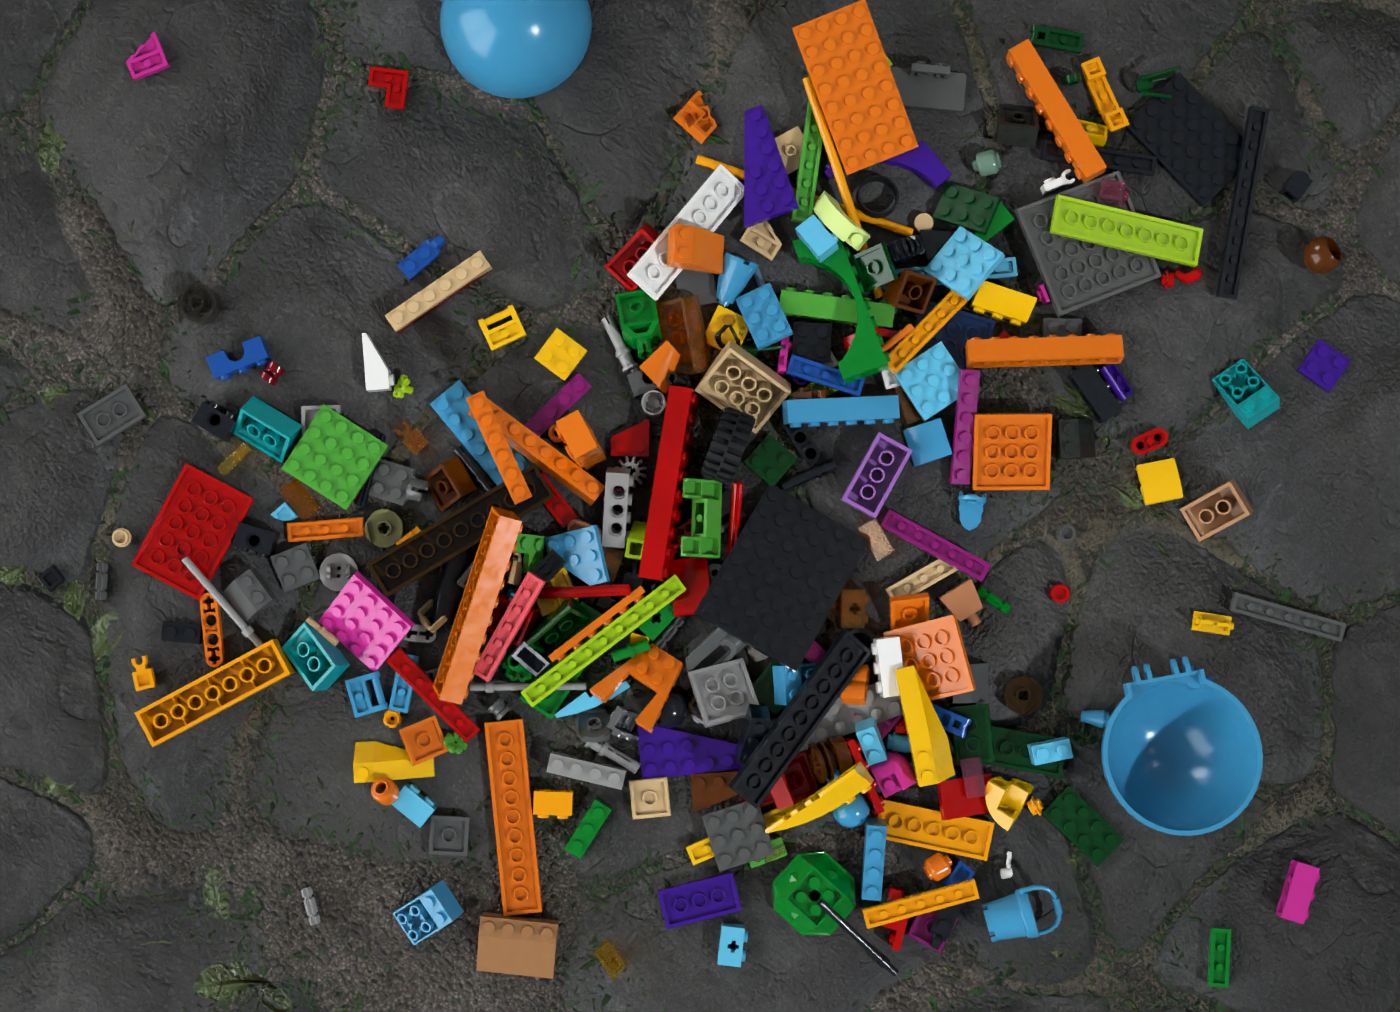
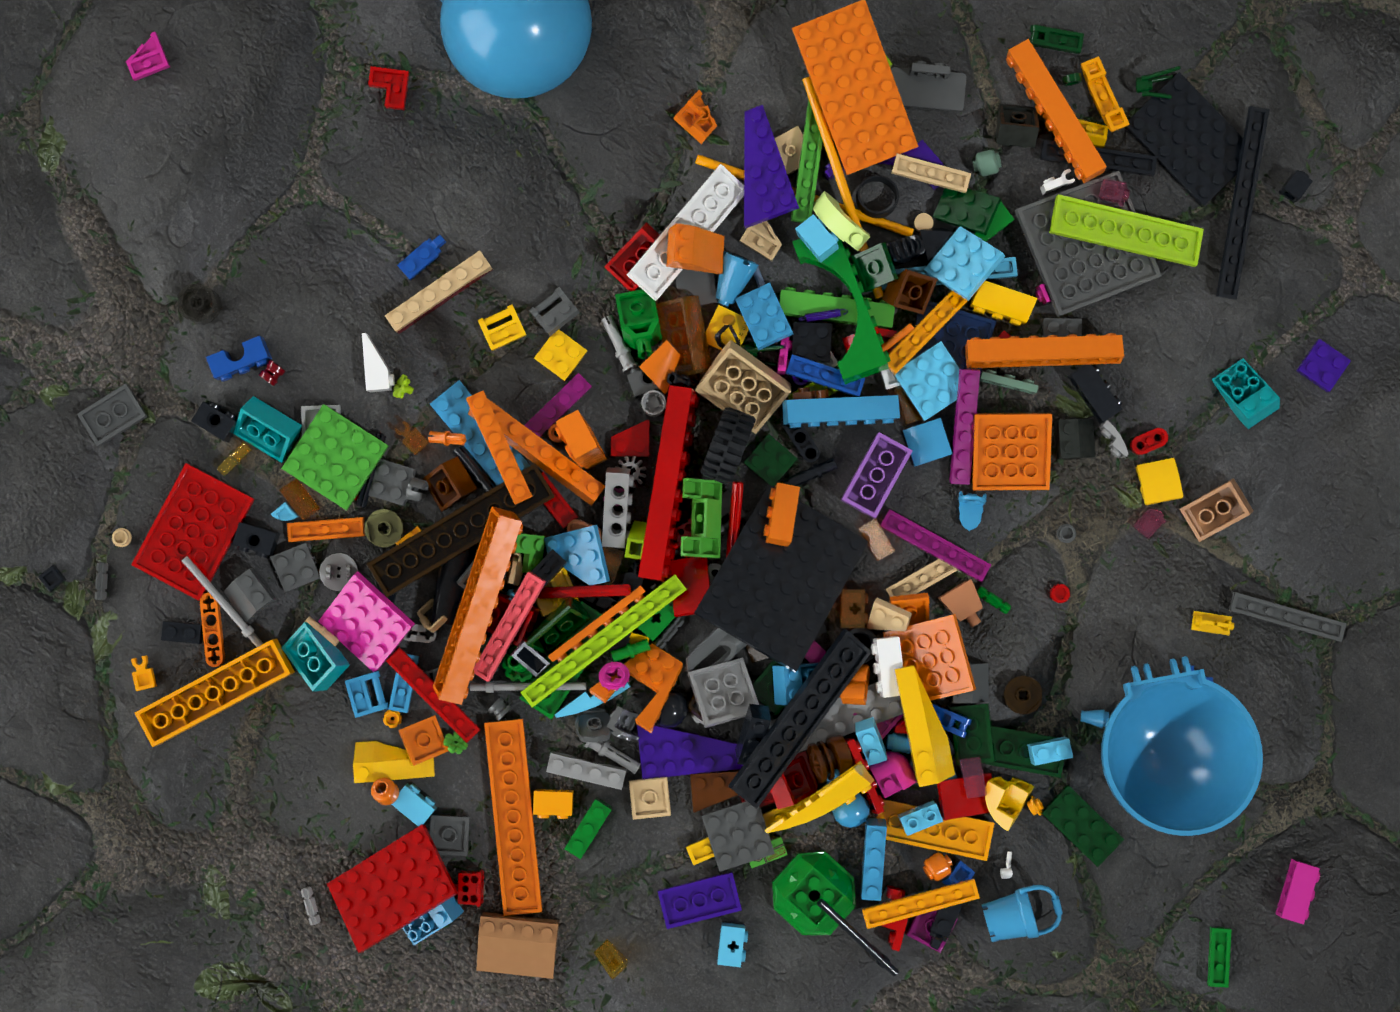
(392, 888): none -> red plate
(447, 438): none -> orange axle
(475, 887): none -> red piece
(558, 315): none -> dark grey plate
(610, 669): none -> dark pink gear
(781, 514): none -> orange brick
(823, 315): none -> dark purple piece
(888, 617): none -> tan wing
(920, 818): none -> medium azure brick
(931, 173): none -> tan plate
(1009, 381): none -> sand green plate
(1116, 381): dark purple plate -> none
(1117, 444): none -> light grey slope
(1150, 522): none -> clear pink bracket
(1167, 279): red plate -> none
(1189, 277): red arm -> none
(1321, 255): reddish brown helmet -> none

